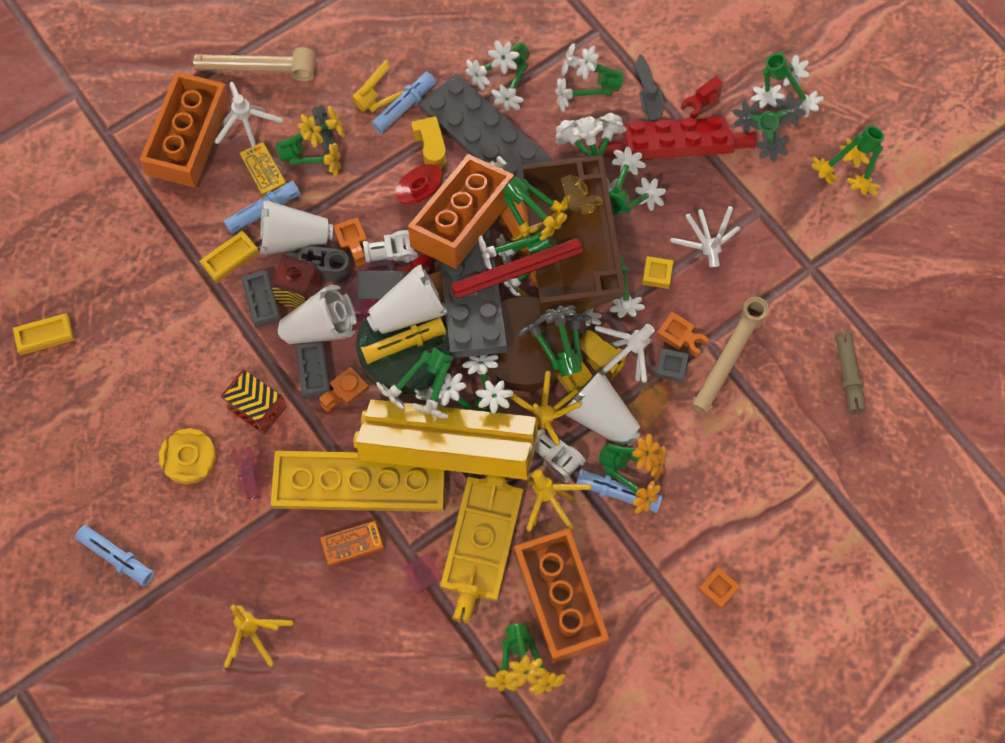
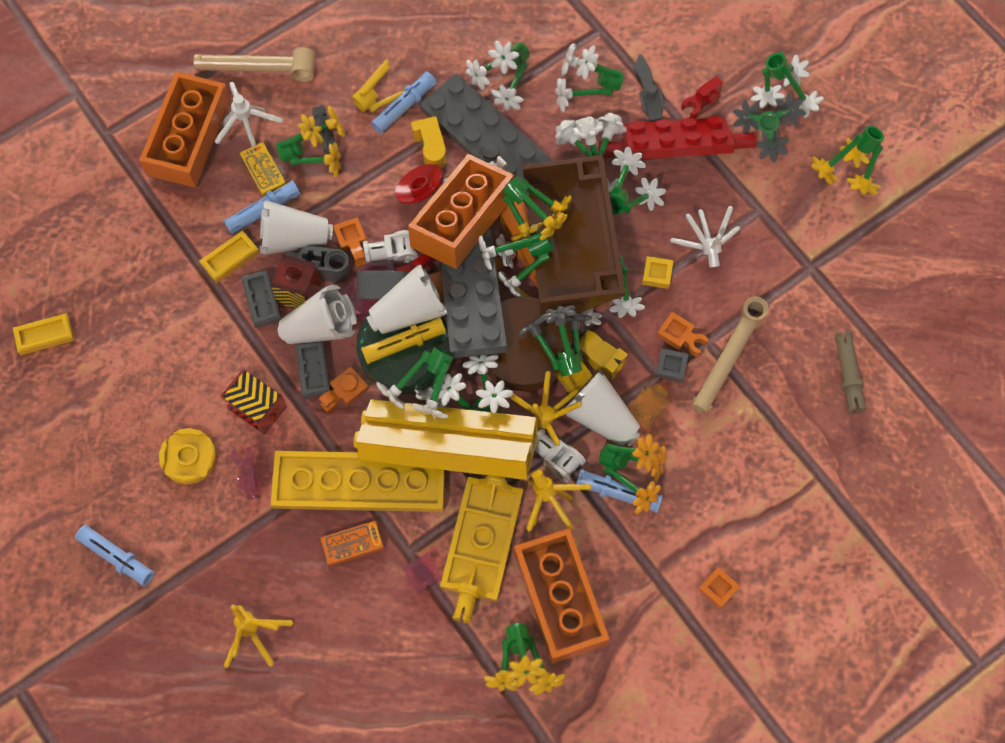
(516, 268): red axle -> none
(576, 192): clear yellow bracket -> none
(635, 342): white plant -> none

